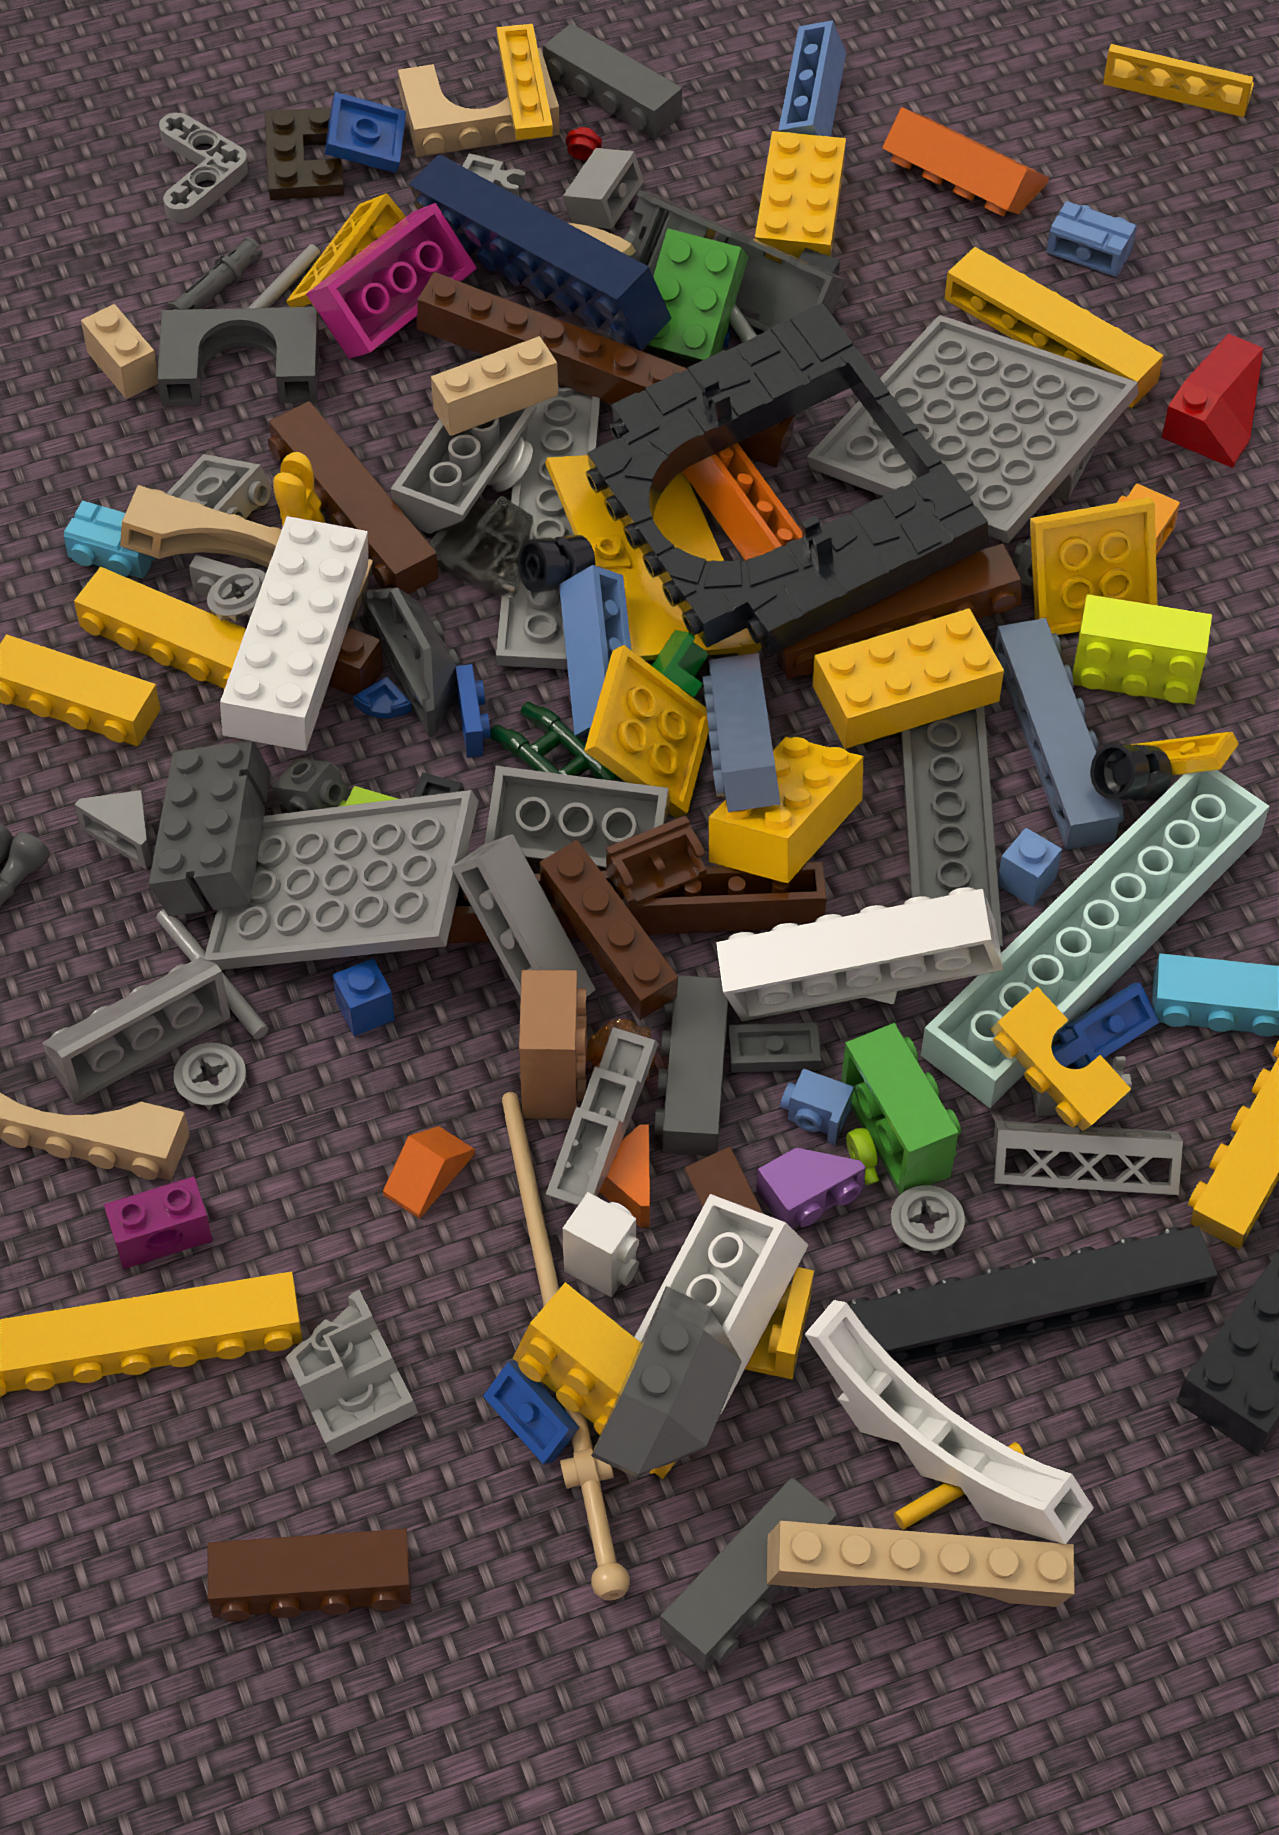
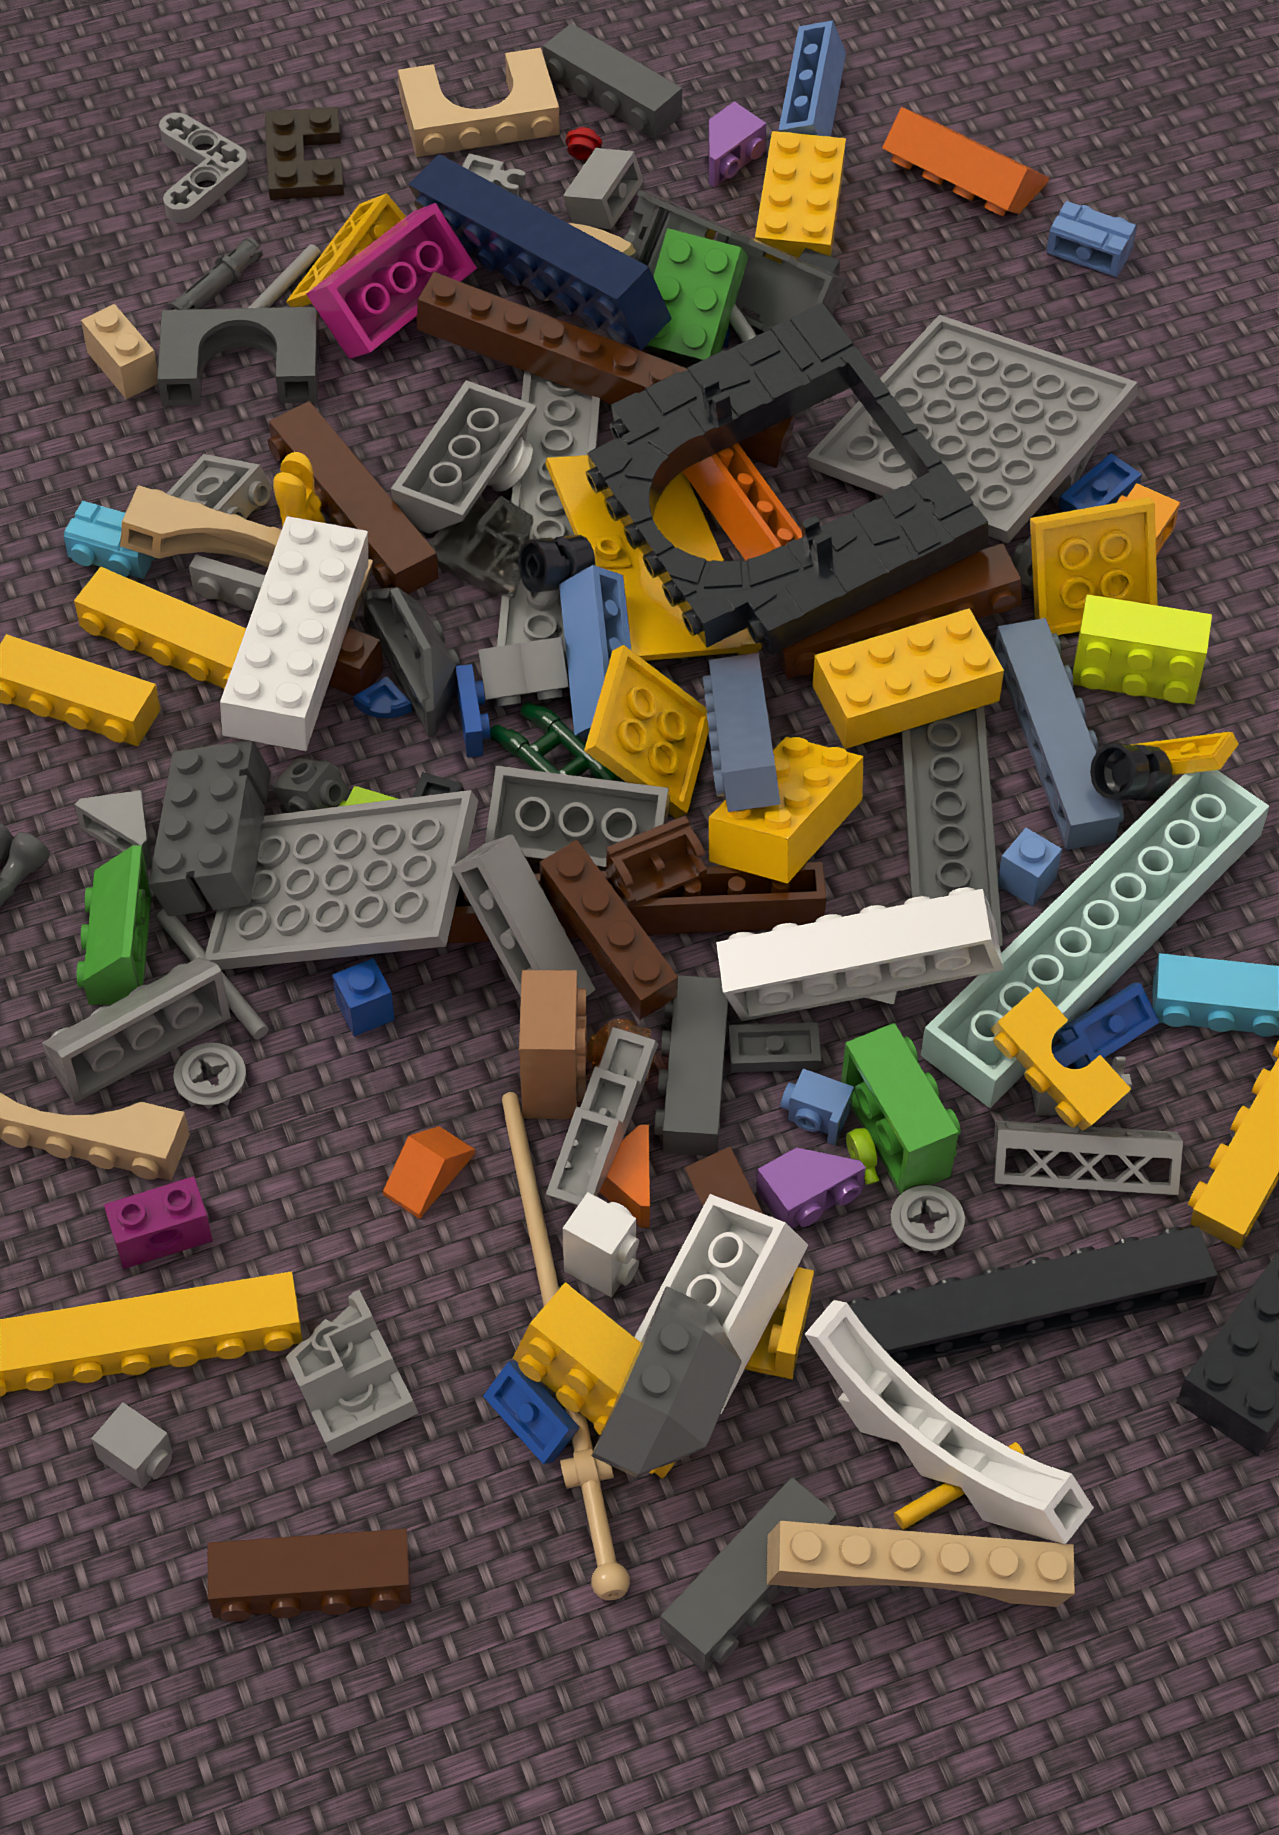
(116, 929): none -> bright green slope
(133, 1446): none -> light grey brick
(223, 594): light grey gear -> none
(365, 132): blue plate -> none
(494, 385): tan brick -> none
(524, 82): yellow plate -> none
(524, 669): none -> light grey brick
(681, 661): green panel -> none
(733, 142): none -> medium lavender slope
(1047, 320): yellow brick -> none
(1101, 485): none -> blue plate
(1178, 80): yellow fence -> none
(1217, 402): red wedge -> none

